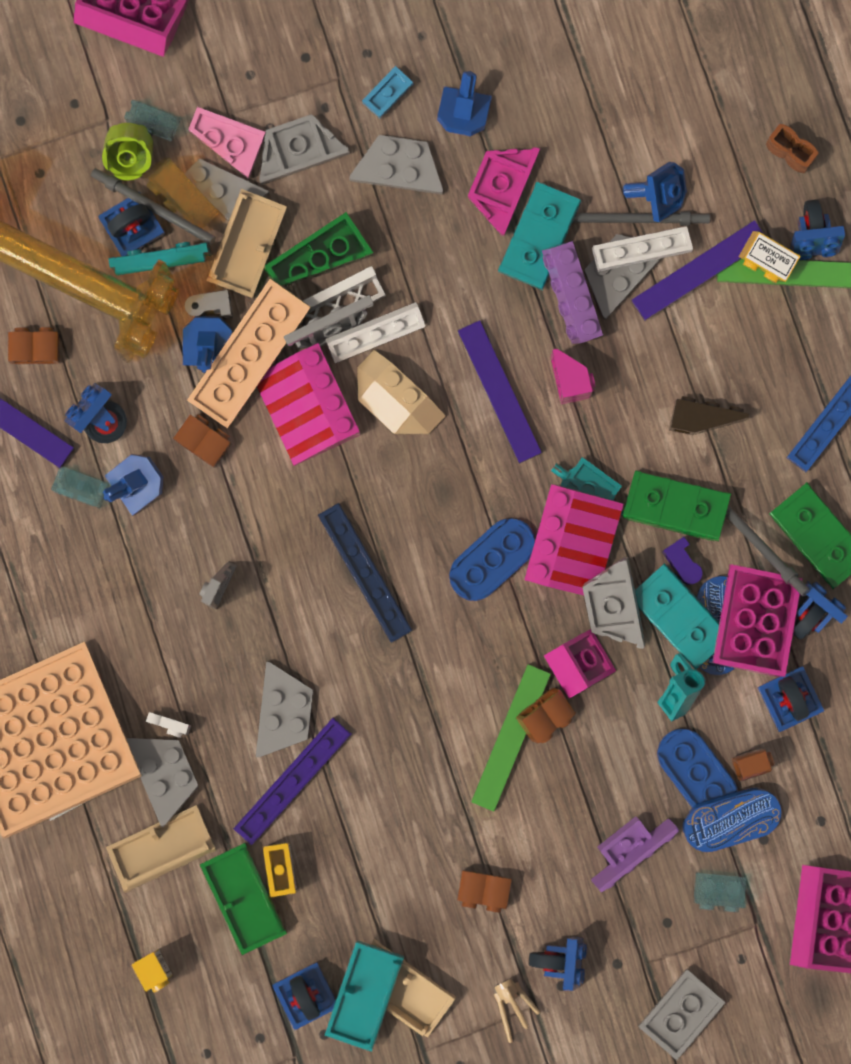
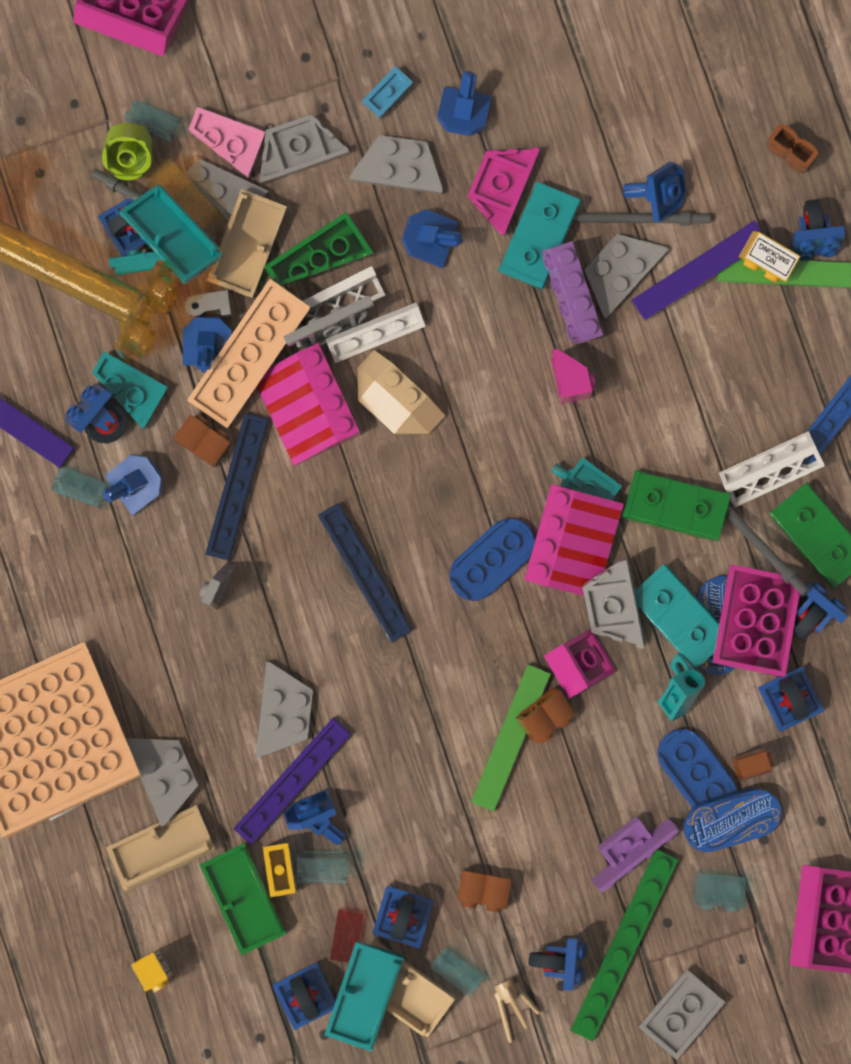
(33, 347): dark orange brick -> none
(131, 388): none -> teal wing
(172, 233): none -> teal container
(174, 727): white plate -> none
(237, 487): none -> dark blue tile
(315, 814): none -> blue piece
(322, 867): none -> clear light blue hinge
(345, 935): none -> clear red tile
(403, 916): none -> blue plate
(430, 237): none -> blue piece
(457, 972): none -> clear light blue hinge
(499, 392): dark purple tile -> none
(623, 945): none -> green plate
(642, 249): white plate -> none
(681, 562): dark purple leg -> none
(698, 418): dark brown slope -> none
(769, 465): none -> white fence

